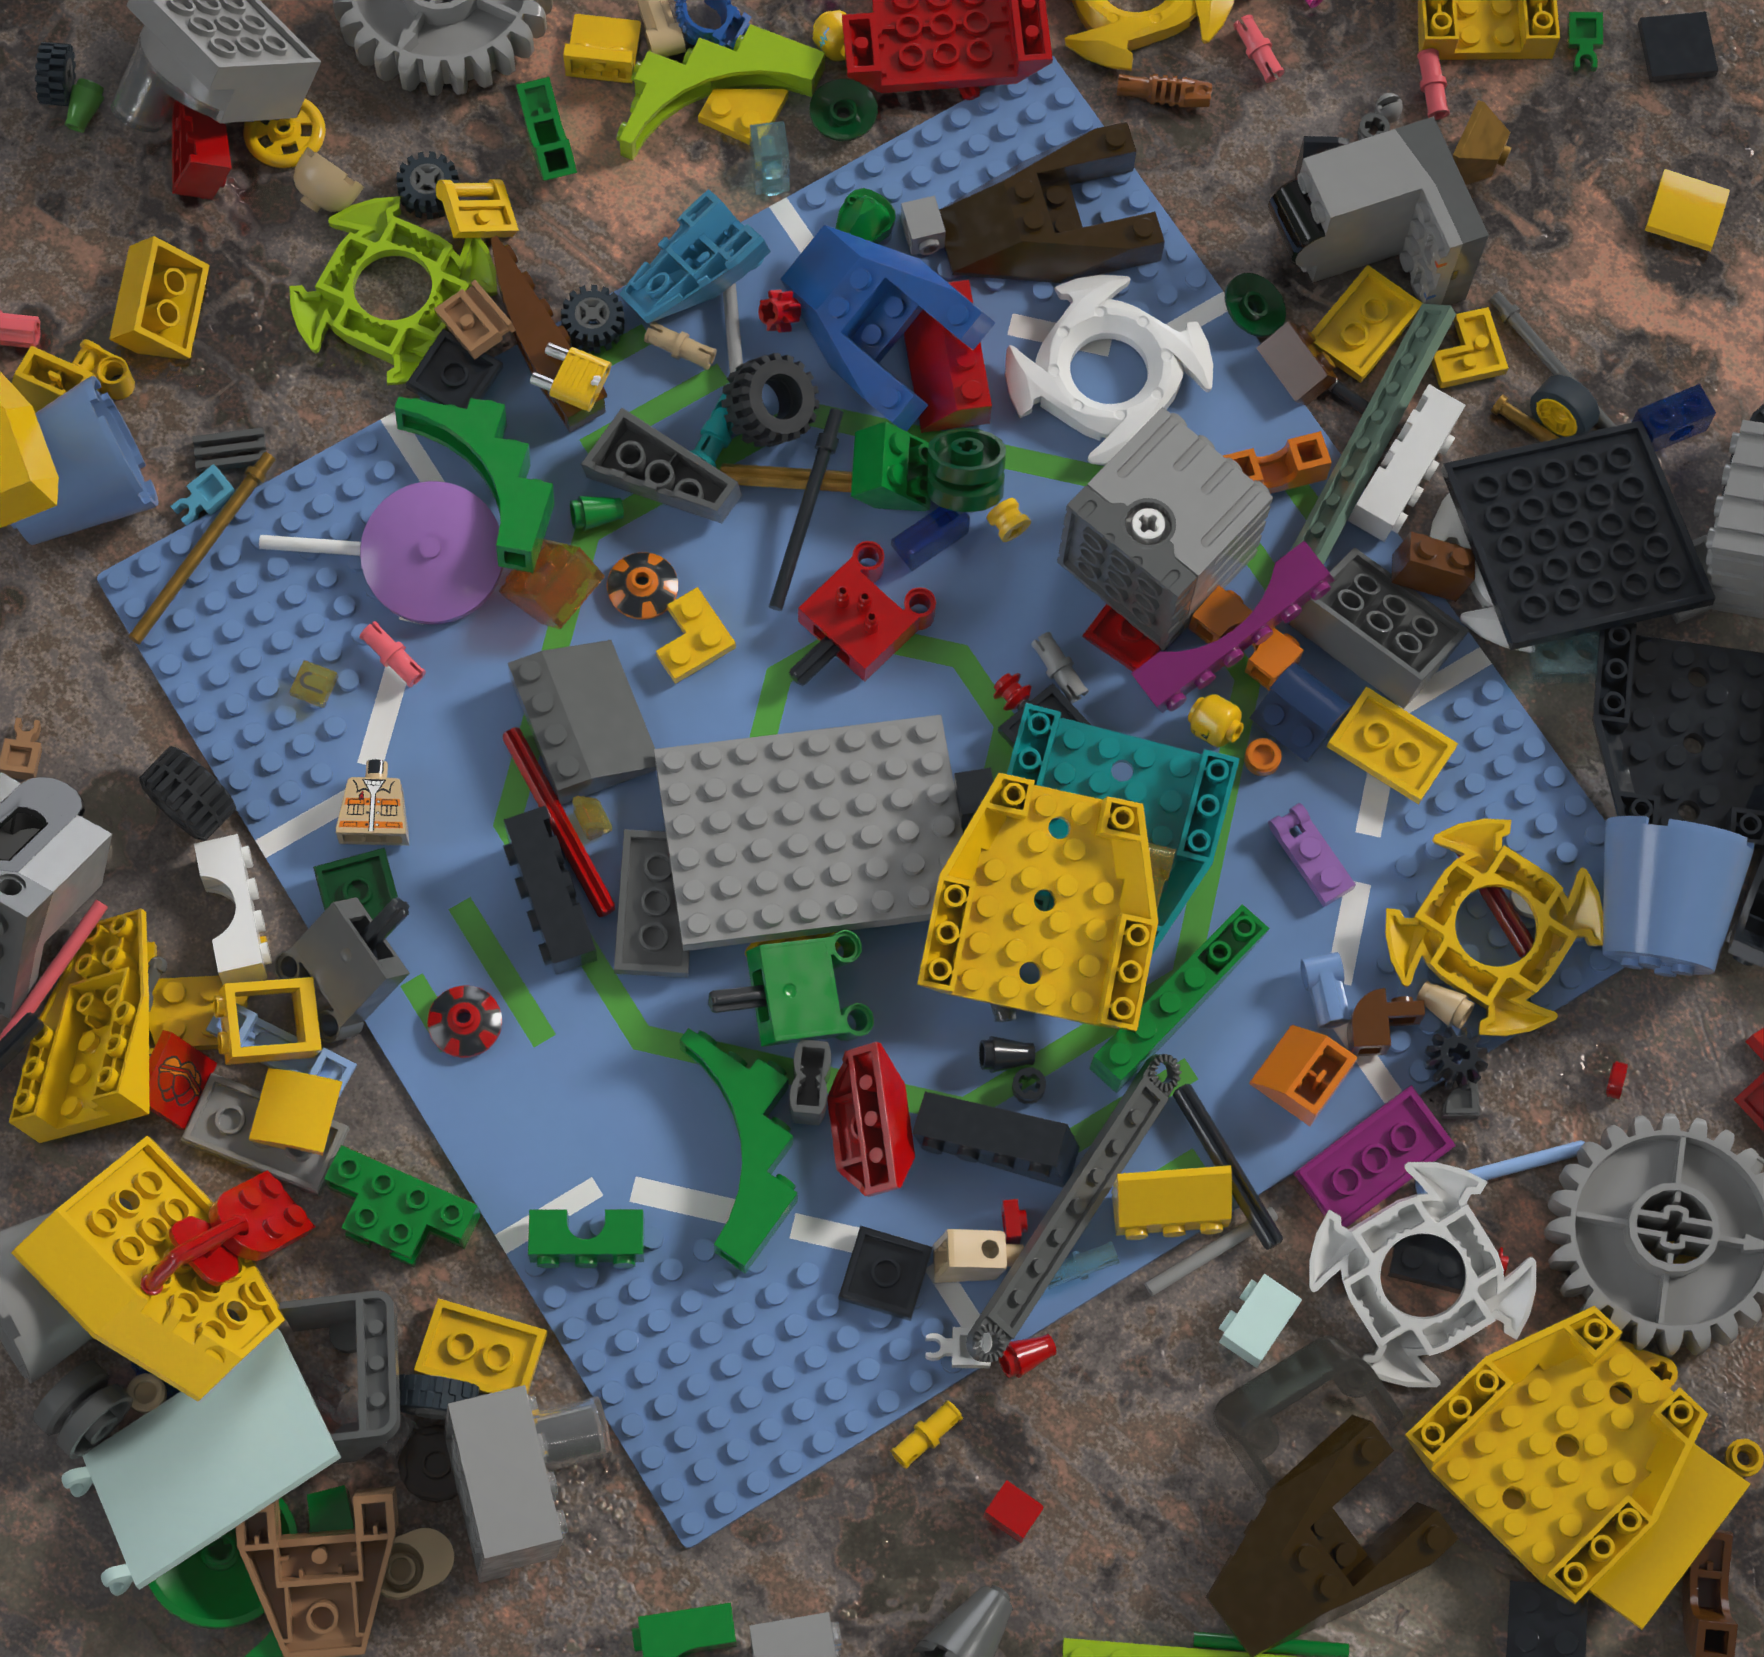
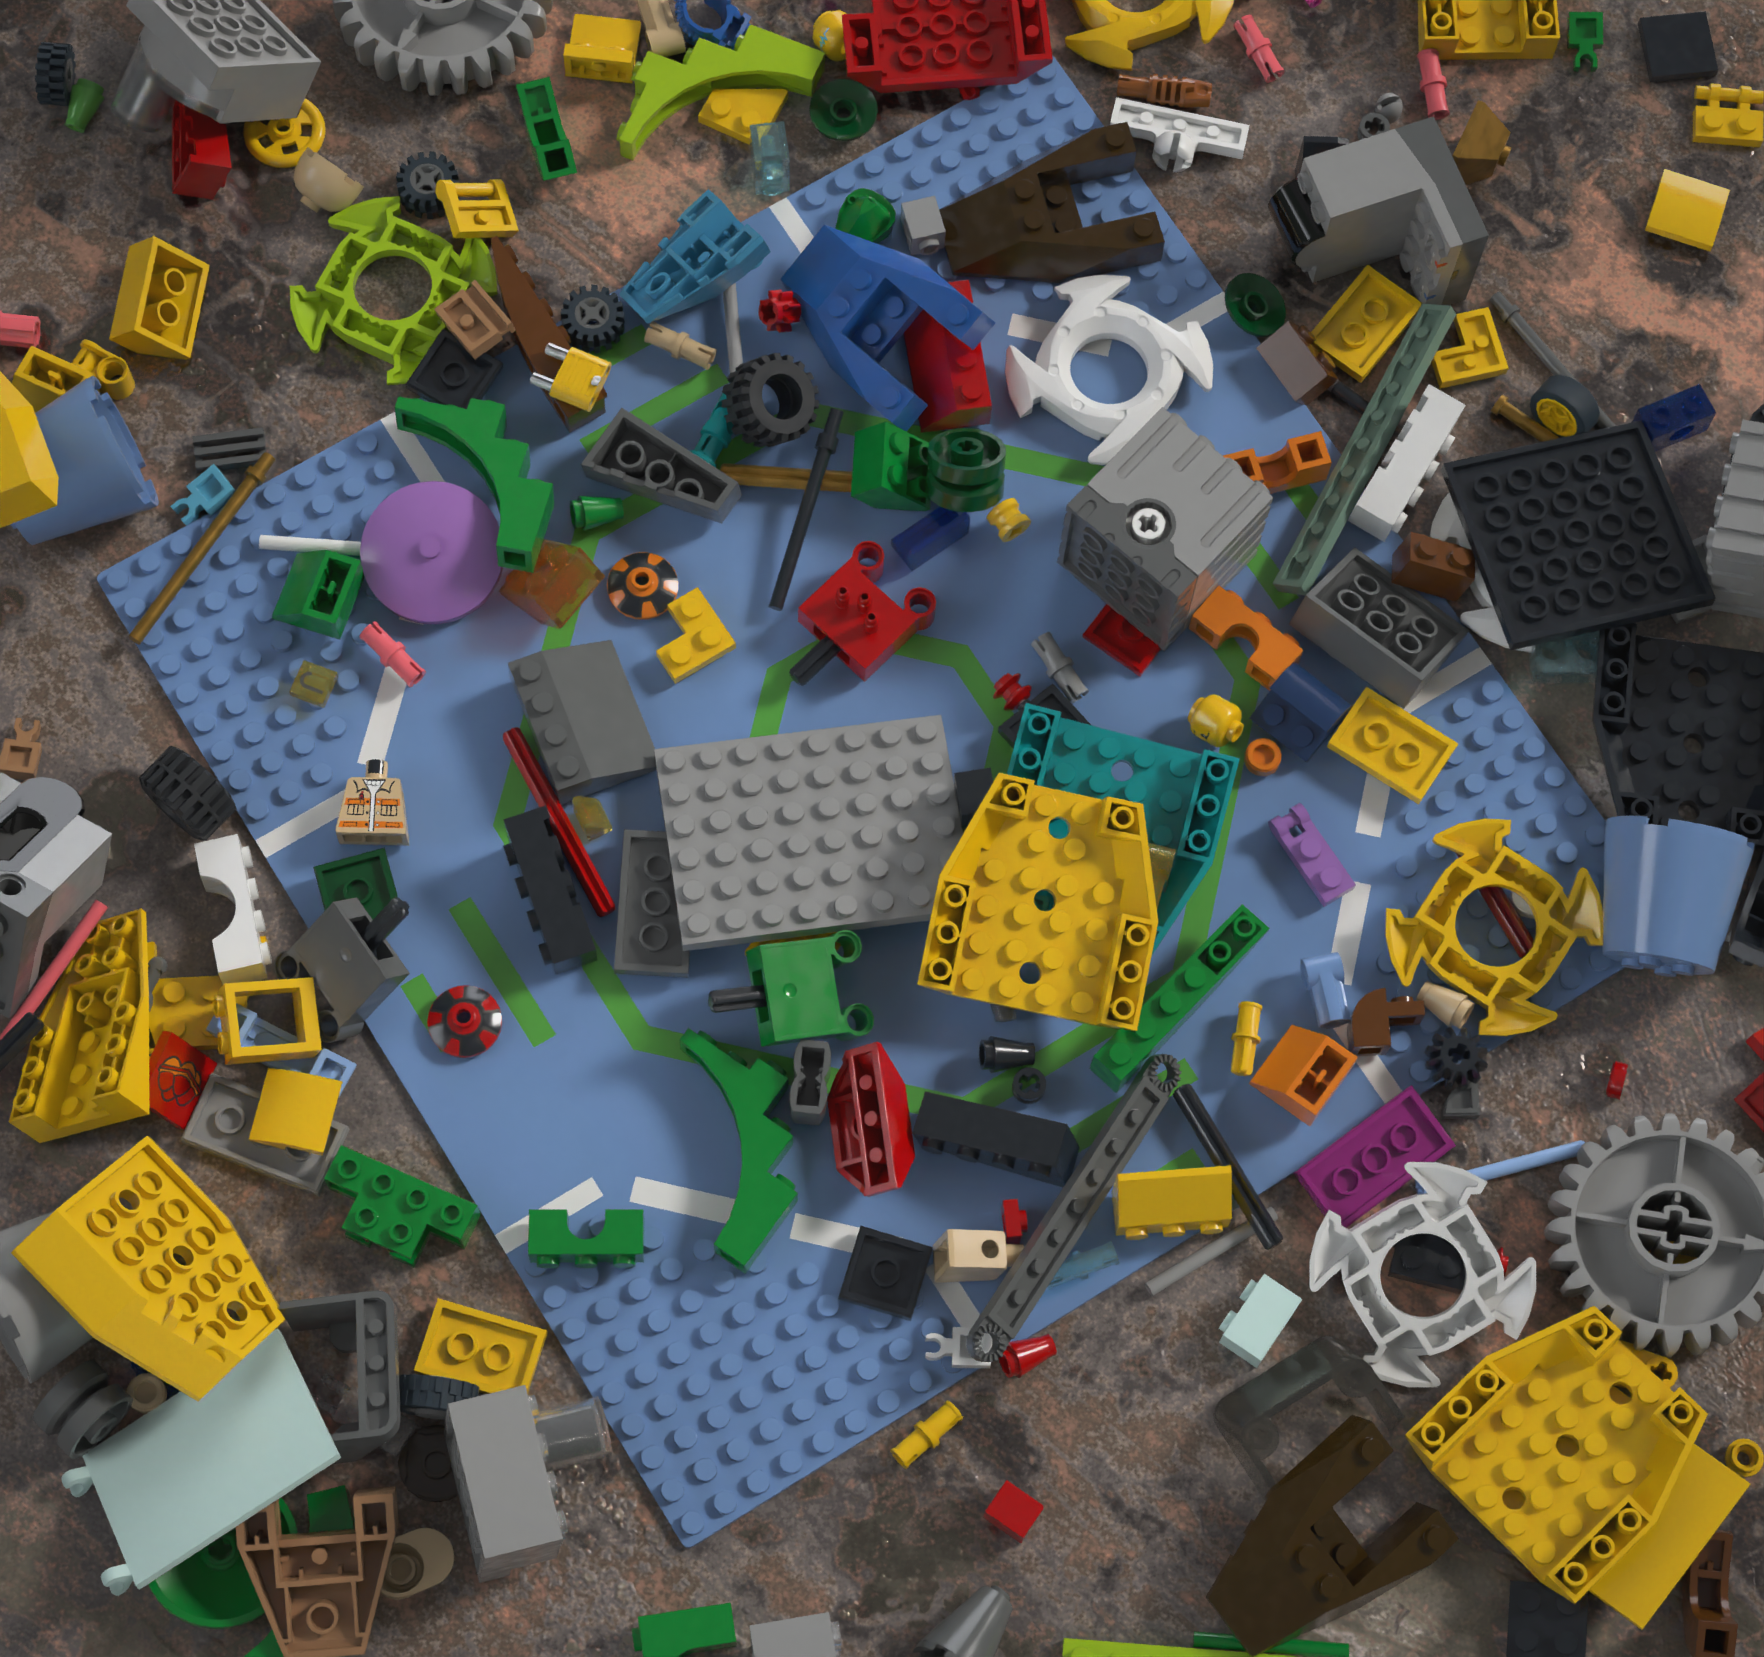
(244, 1222): red plate -> none
(320, 592): none -> green slope
(1180, 133): none -> white plate
(1245, 1038): none -> yellow axle
(1293, 583): magenta arch -> none
(1728, 125): none -> yellow plate

